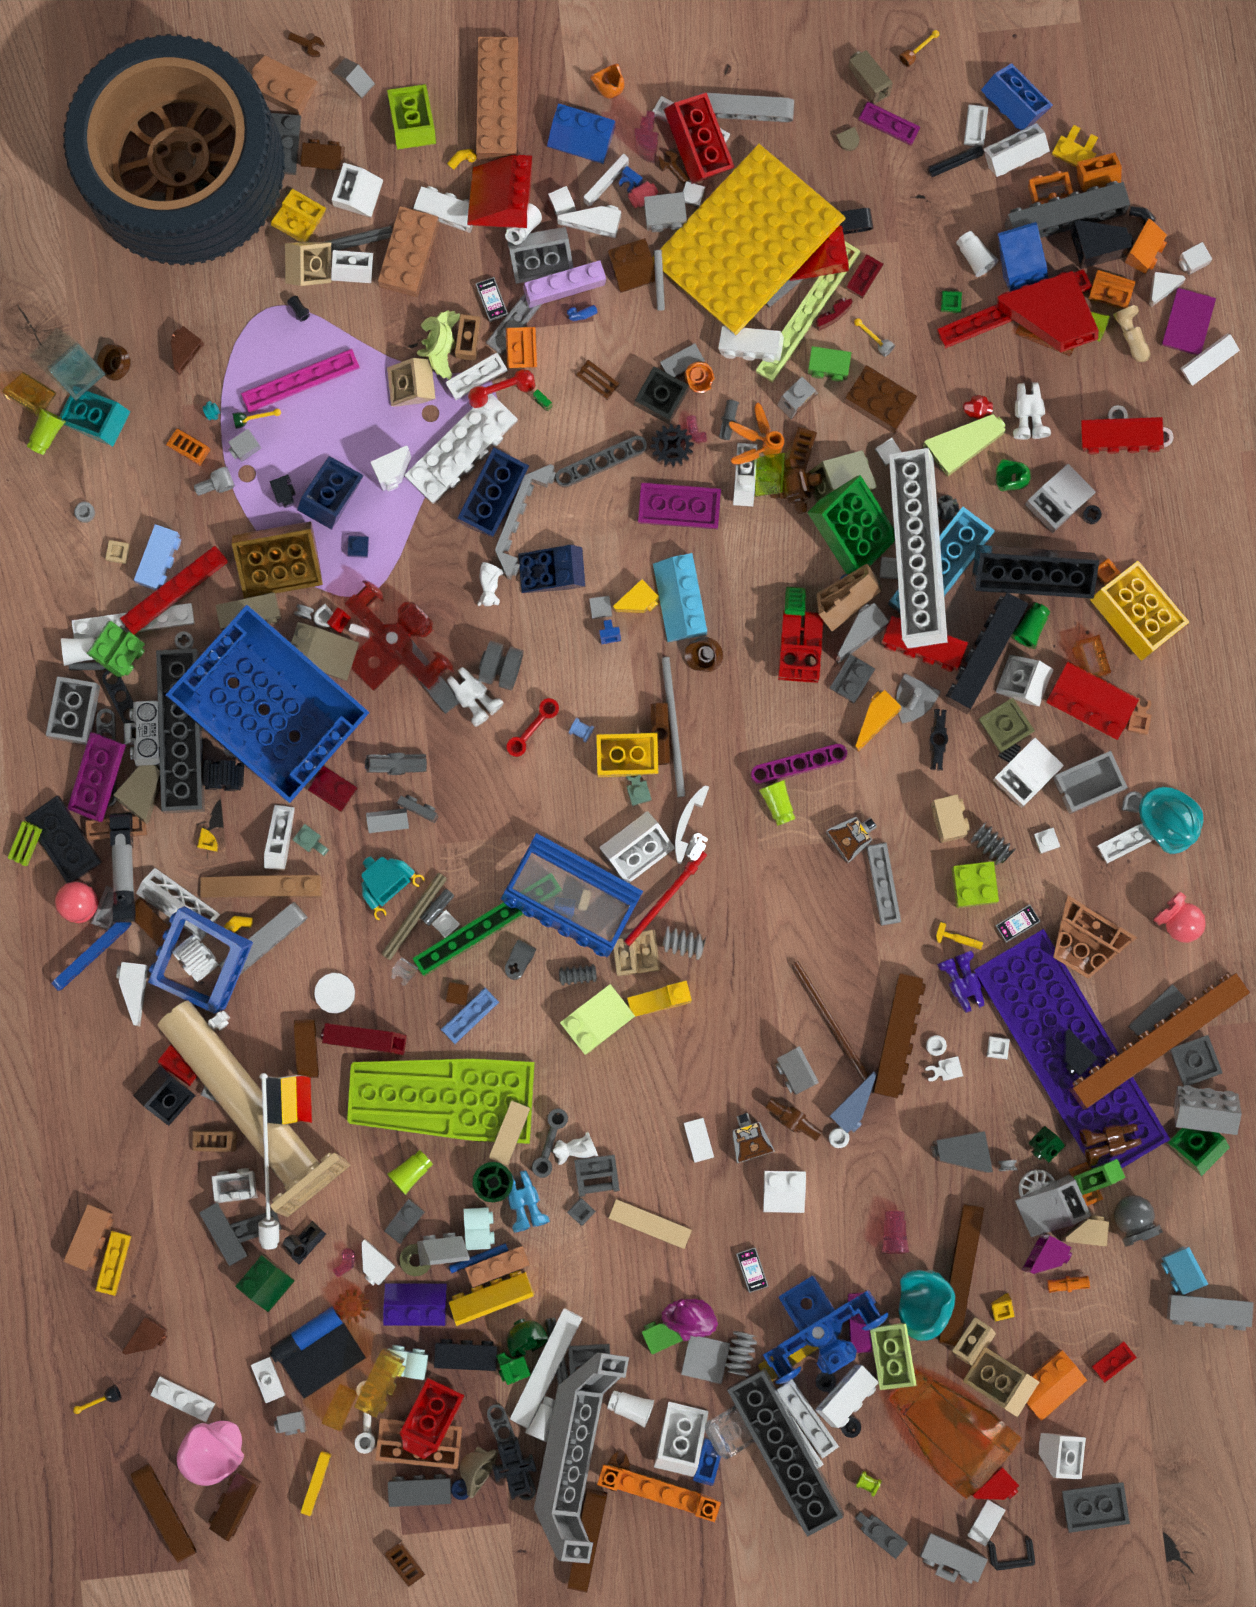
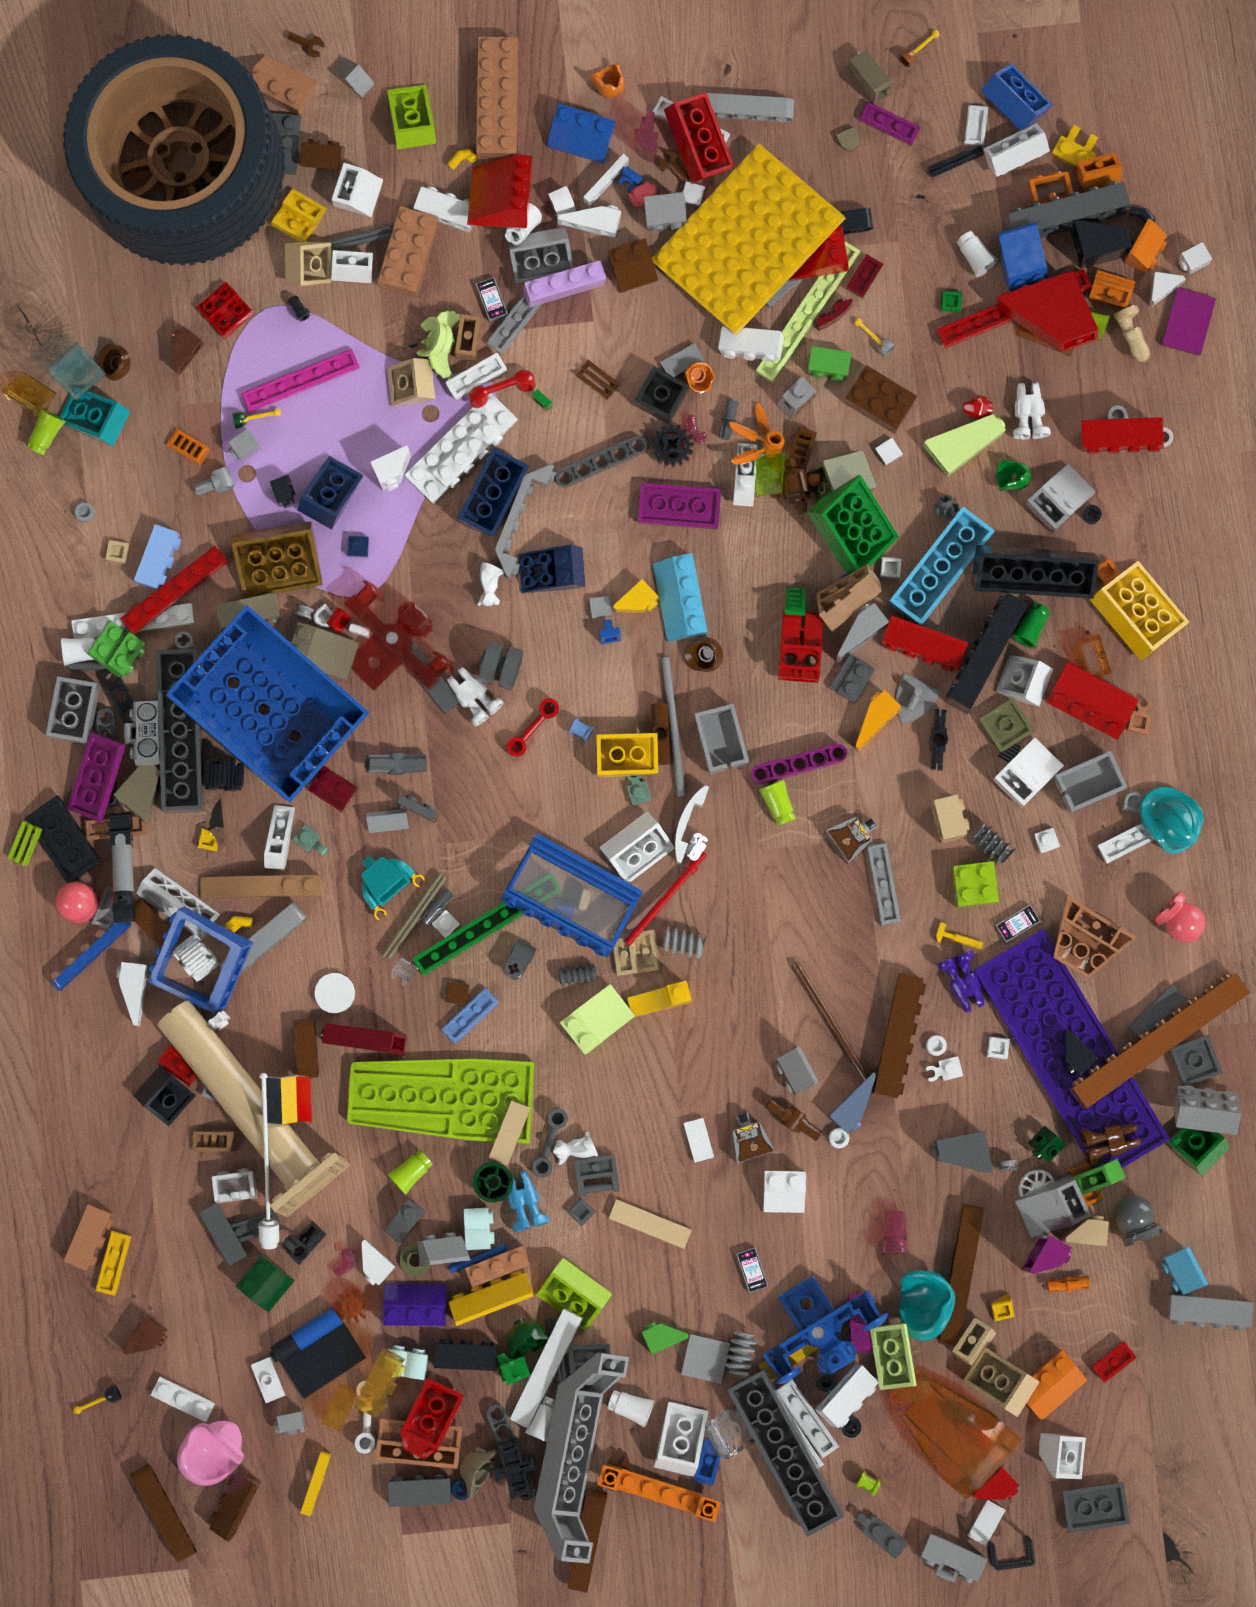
(211, 410): teal plate -> none
(225, 310): none -> red slope
(389, 1555): reddish brown slope -> none
(521, 347): orange plate -> none
(574, 1291): none -> lime slope
(582, 314): blue arm -> none
(659, 279): light grey bar -> none
(690, 1318): magenta piece -> none
(721, 739): none -> light grey piece
(918, 548): white brick -> none
(1209, 359): white tile -> none

